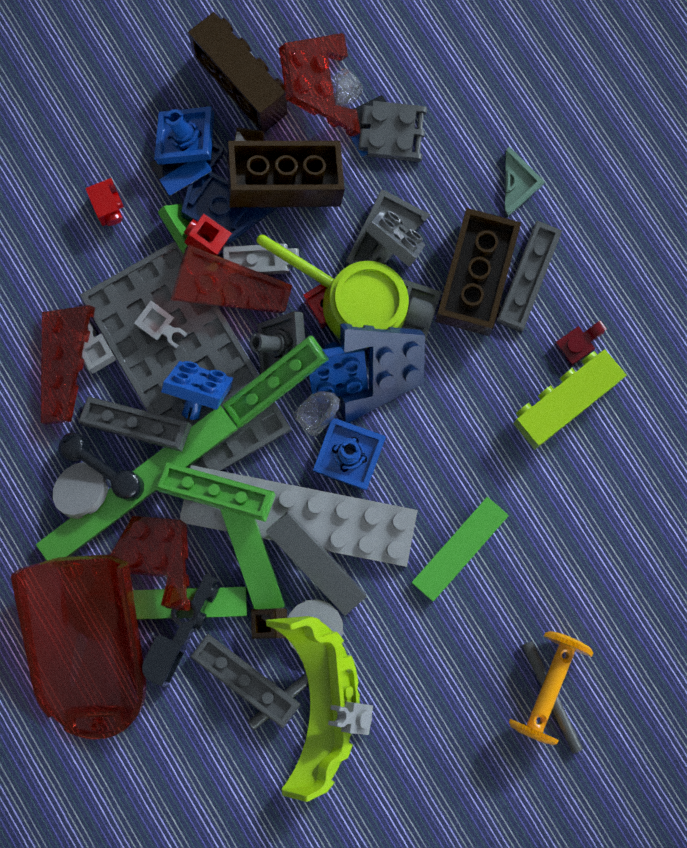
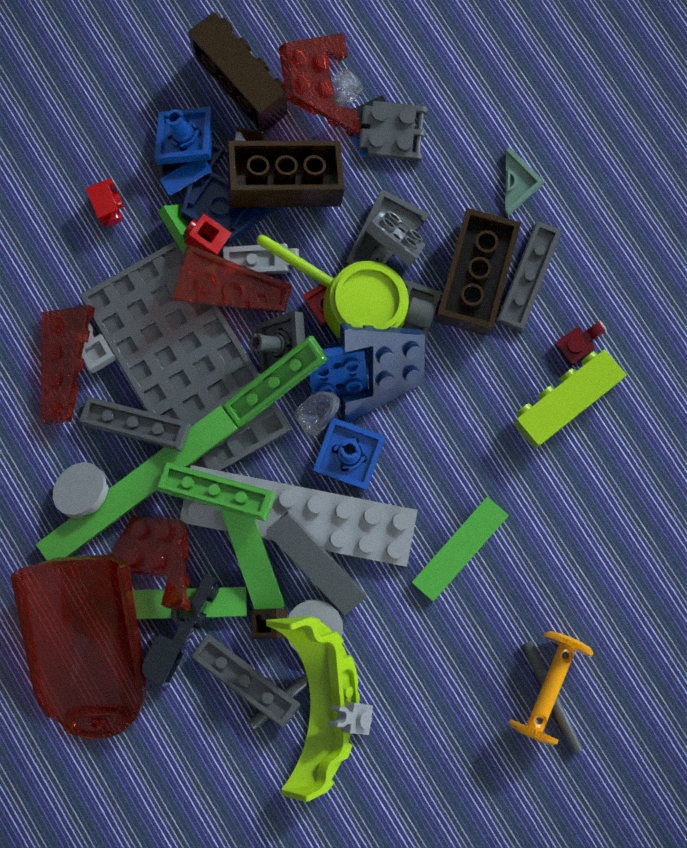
(124, 483): black piece -> none
(156, 322): light grey plate -> none
(197, 387): blue plate -> none

